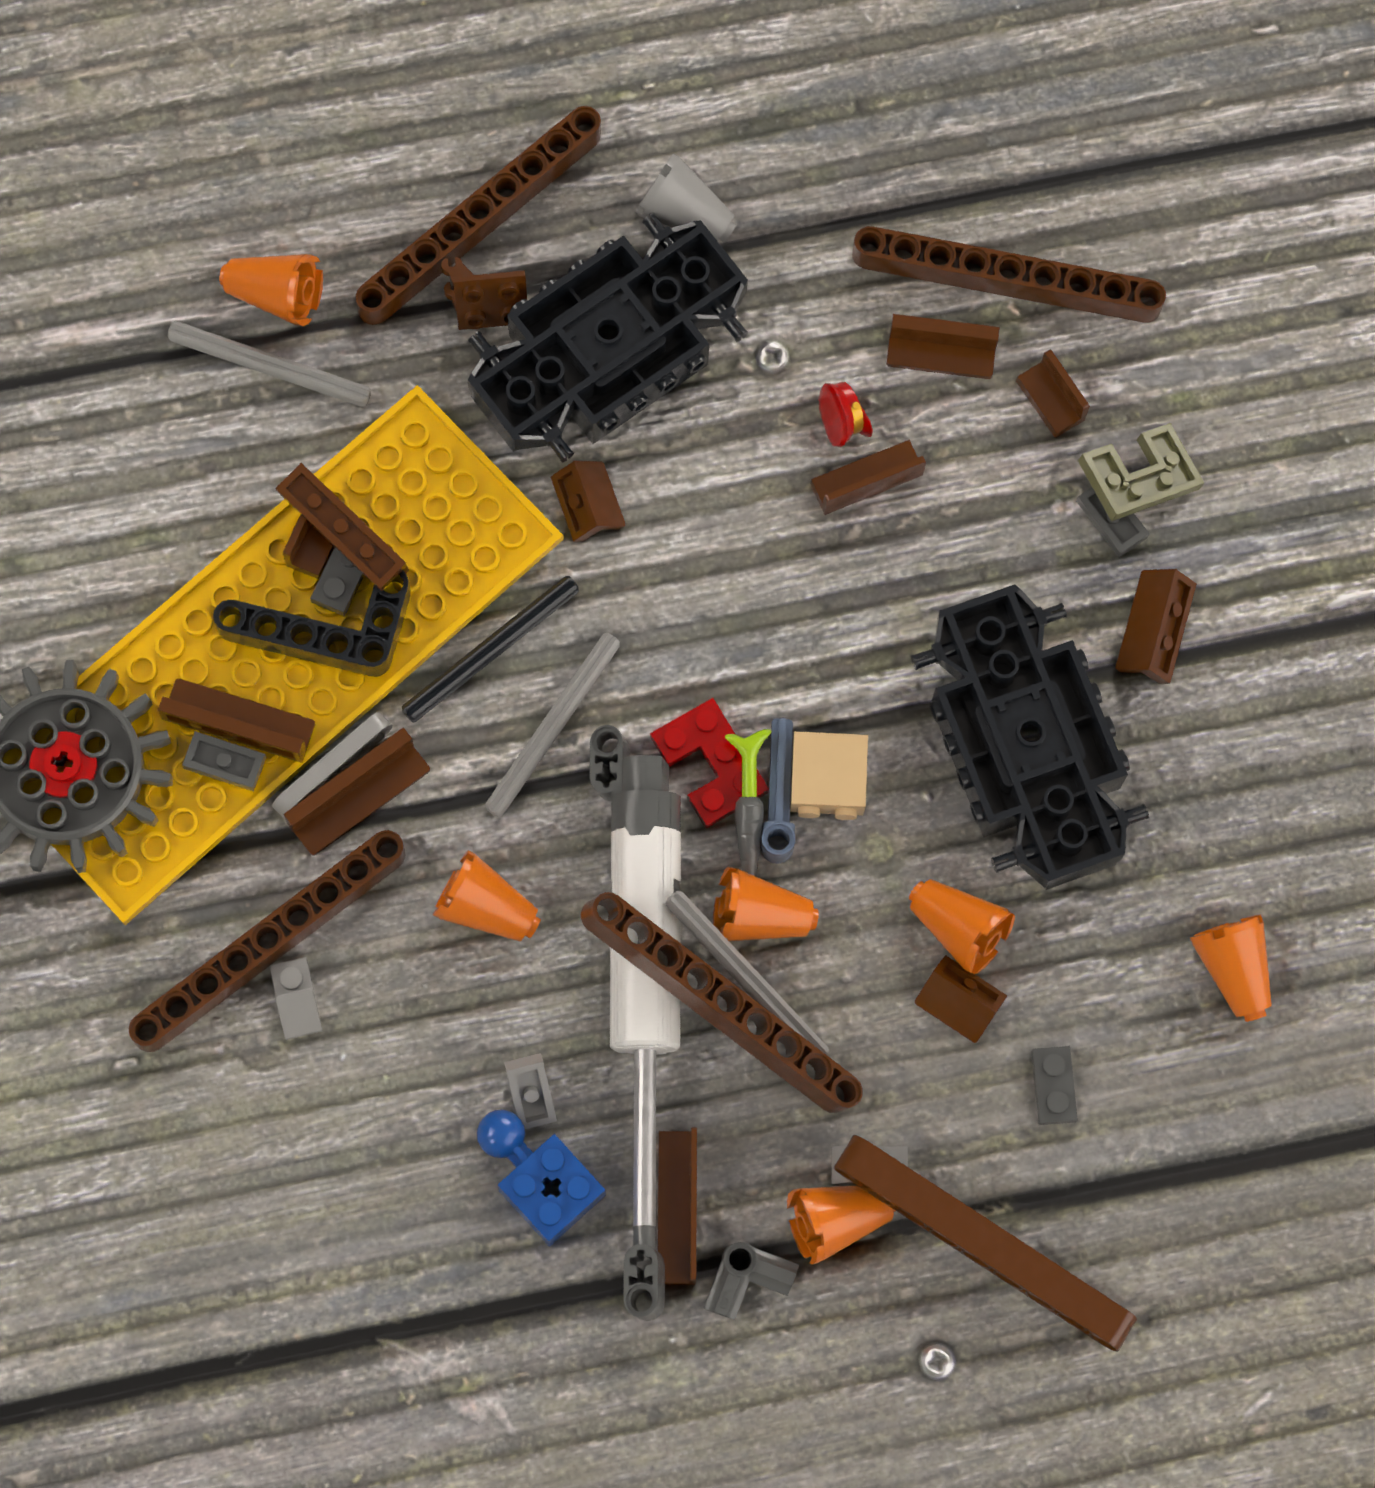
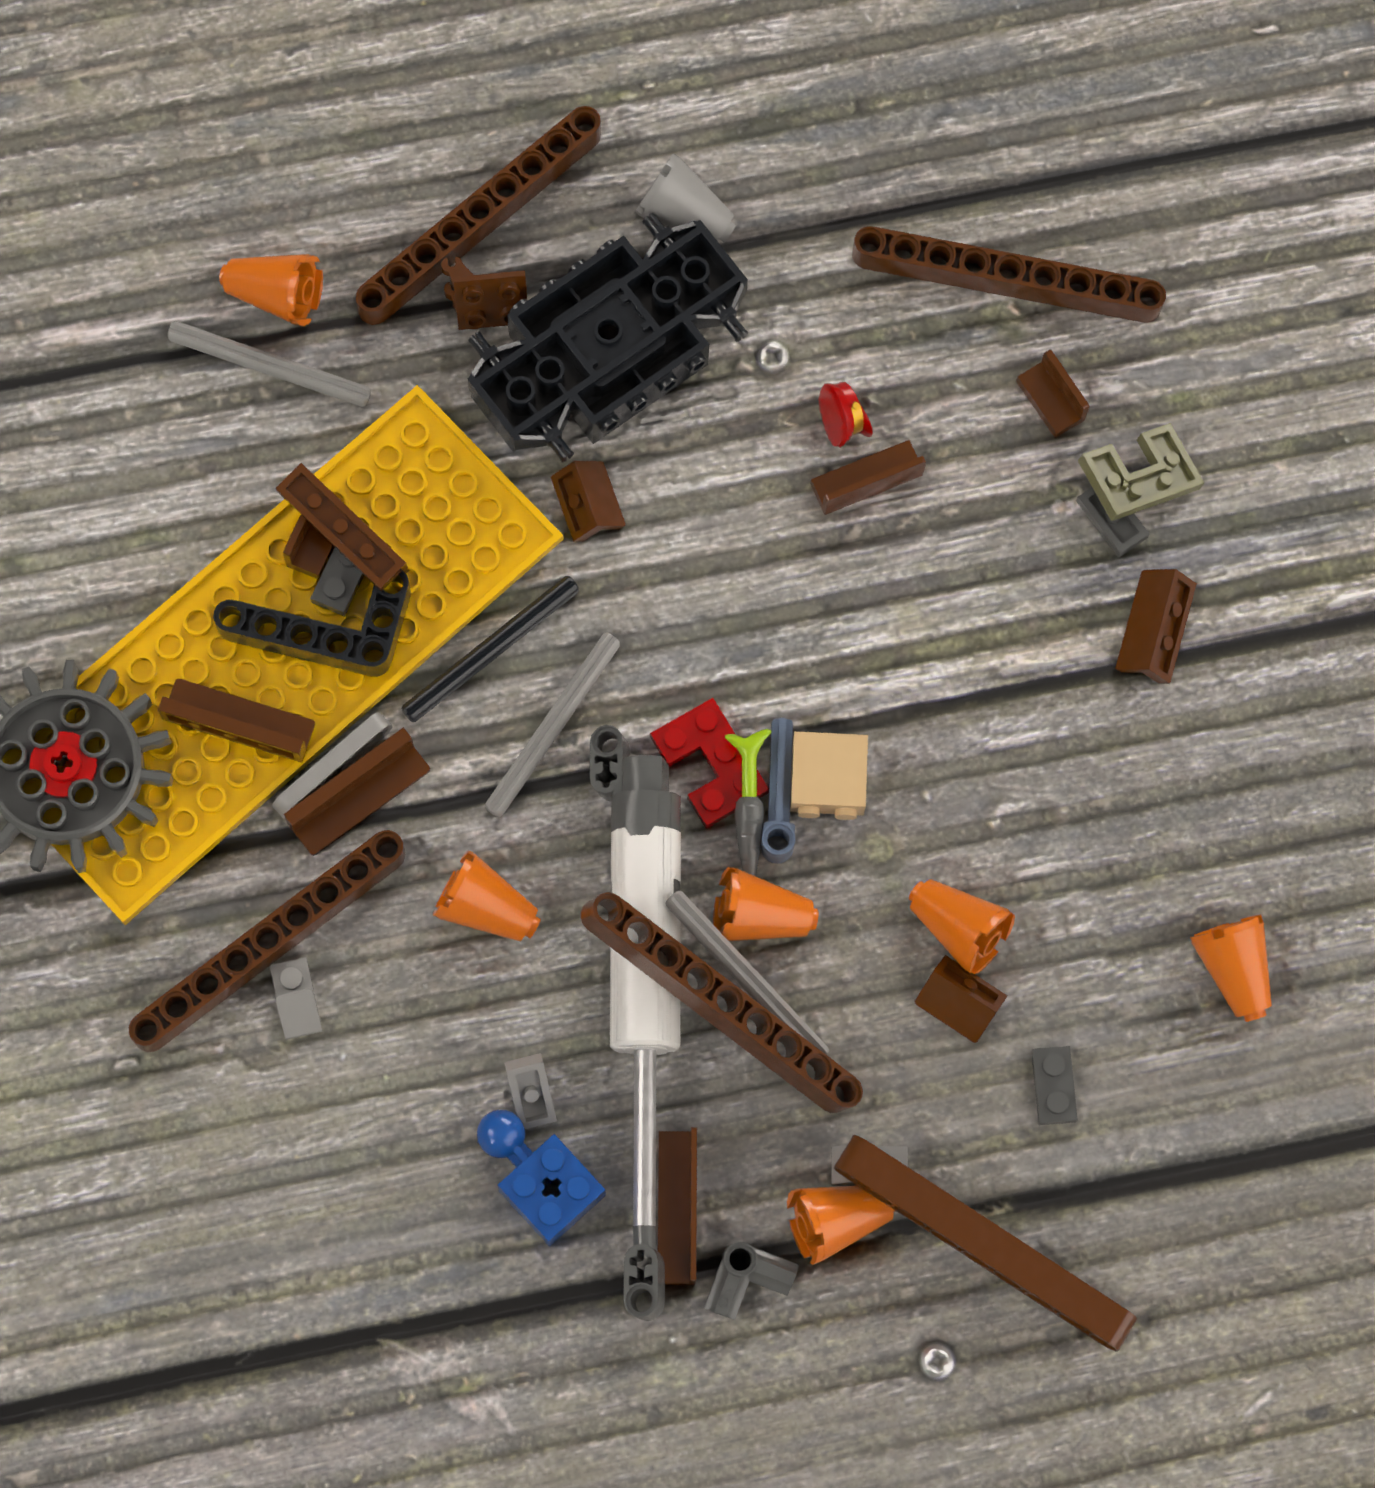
(224, 761): dark grey plate -> none
(942, 346): reddish brown panel -> none
(1046, 786): black piece -> none

